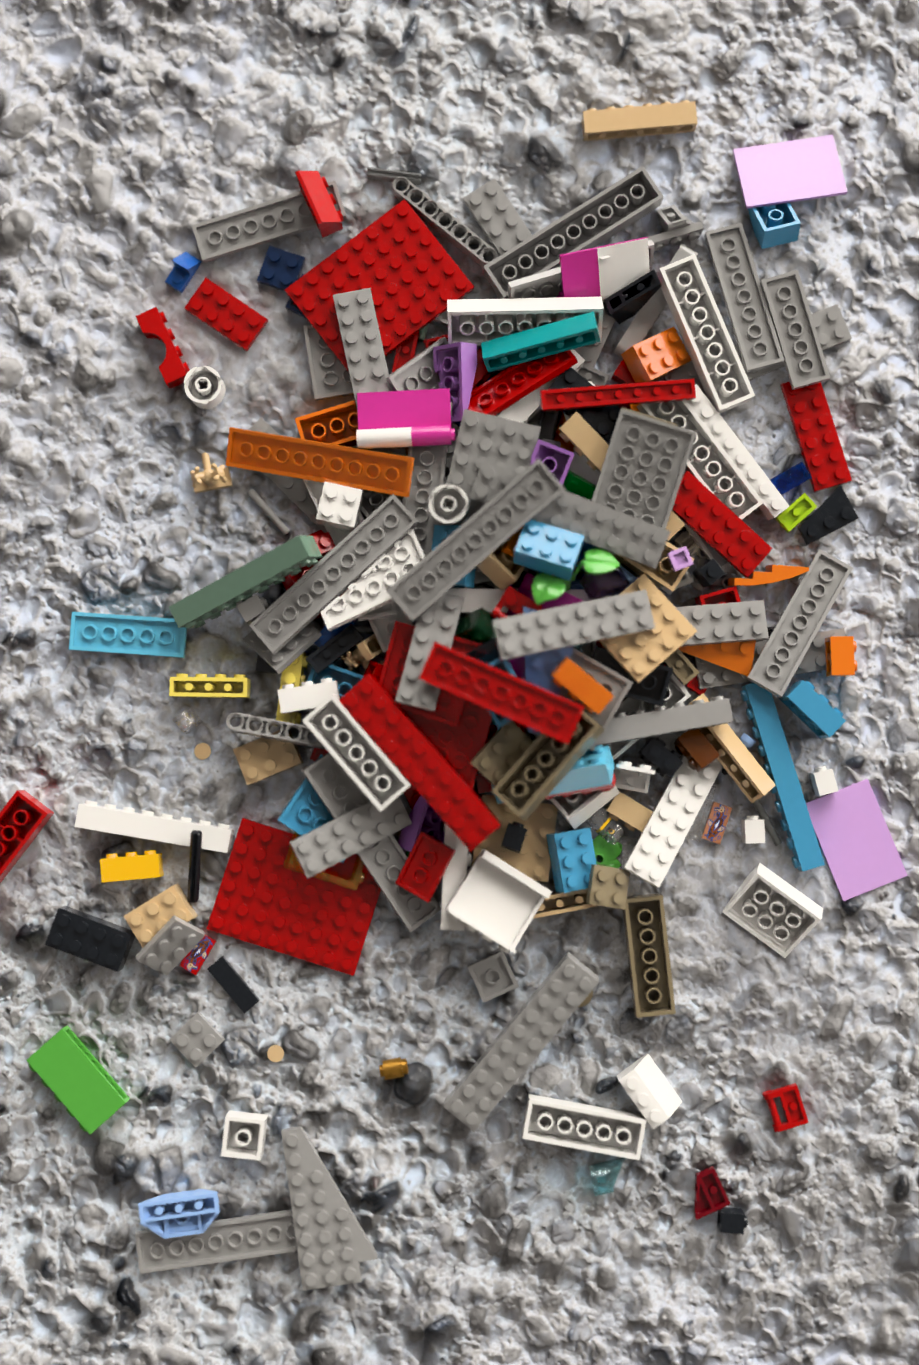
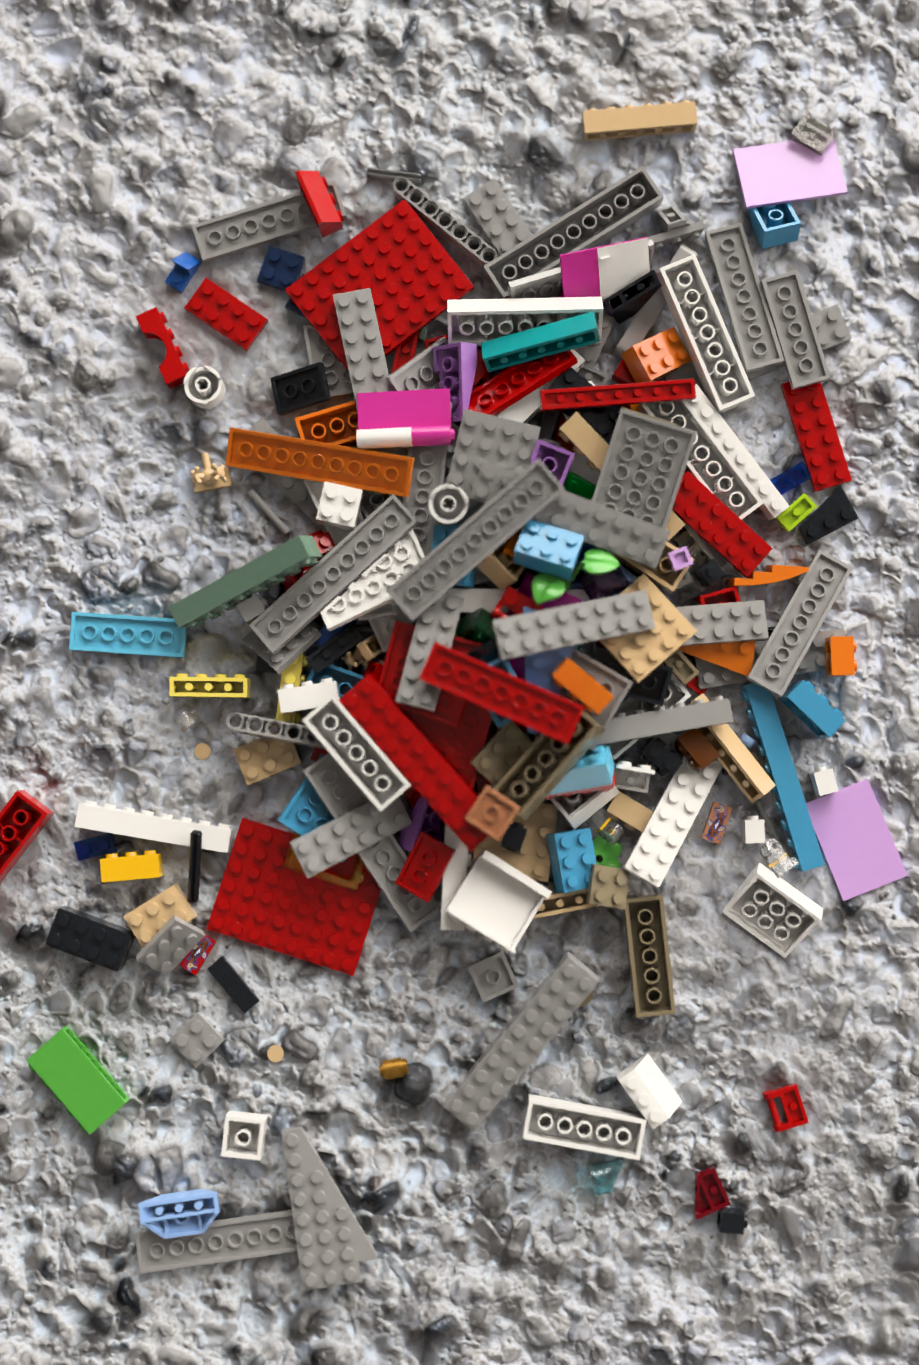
(95, 846): none -> clear blue plate
(300, 388): none -> black plate
(492, 813): none -> nougat tile
(777, 858): none -> clear leg
(812, 137): none -> clear smoke plate

